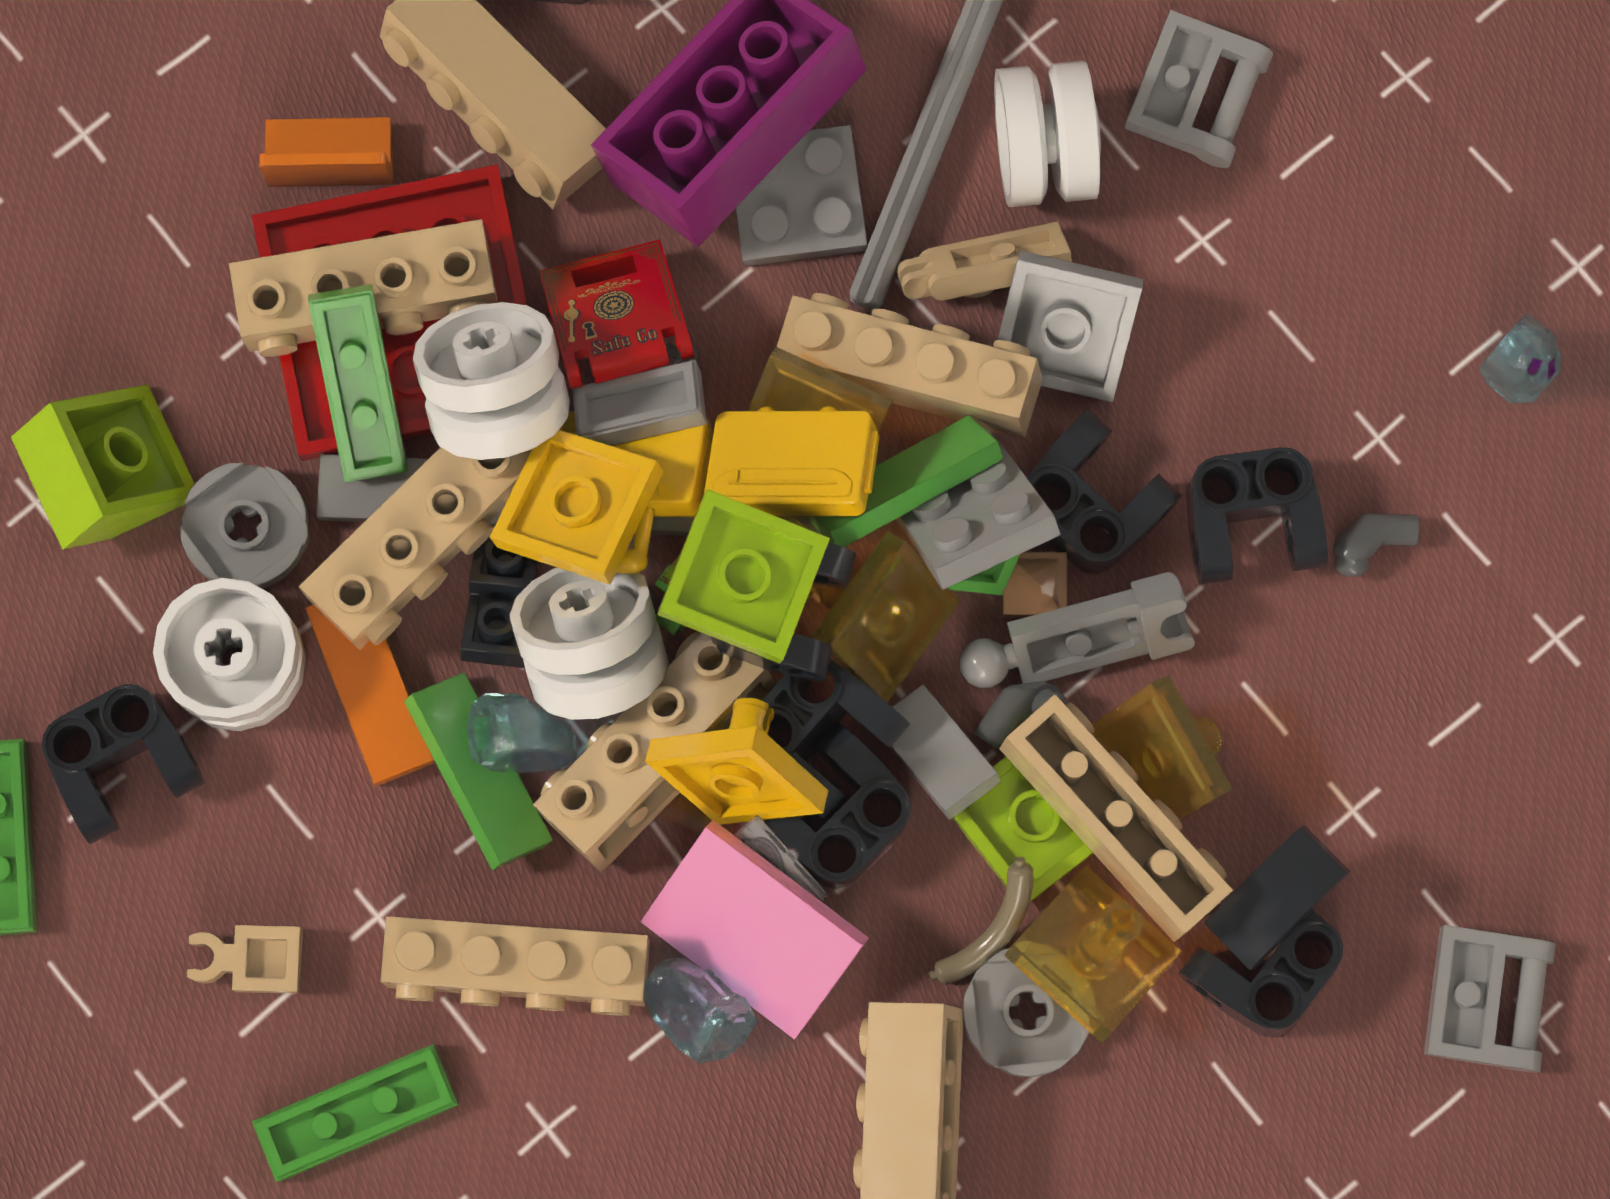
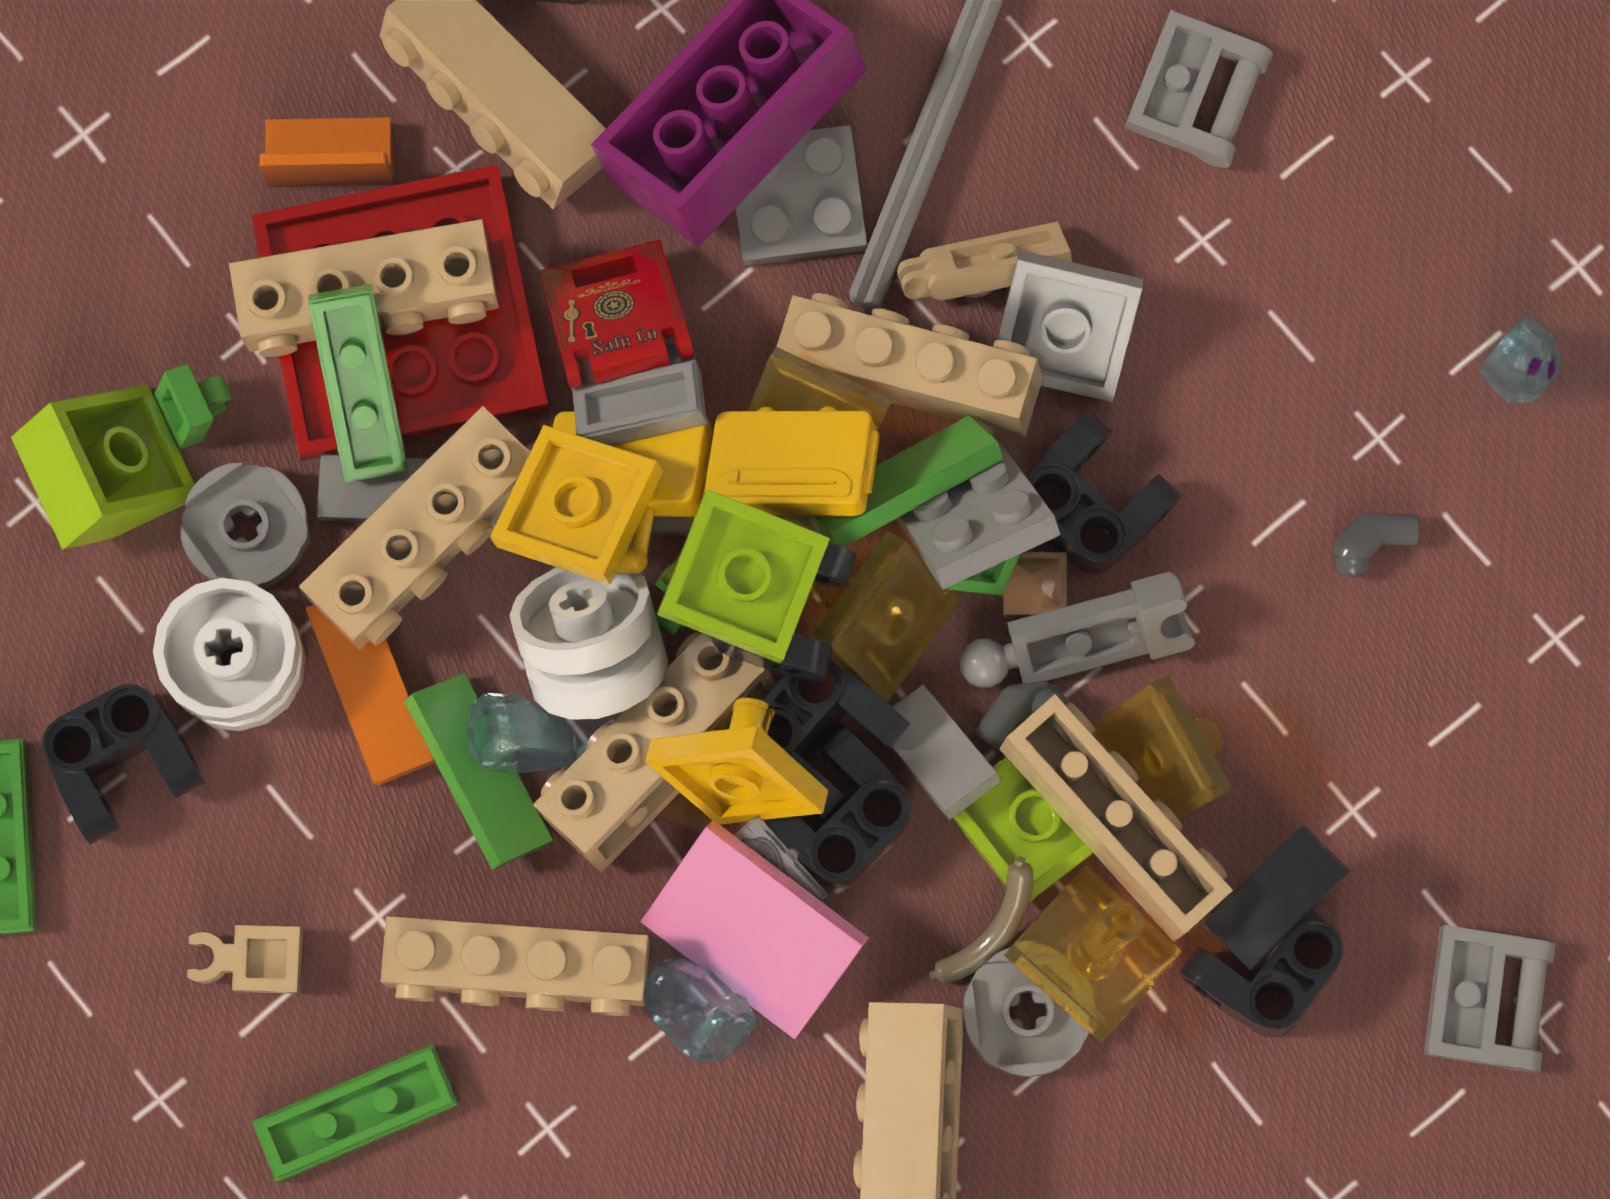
(190, 404): none -> bright green tile
(491, 380): white wheel -> none
(494, 585): black slope -> none
(1053, 133): white wheel -> none
(1254, 500): black piece -> none

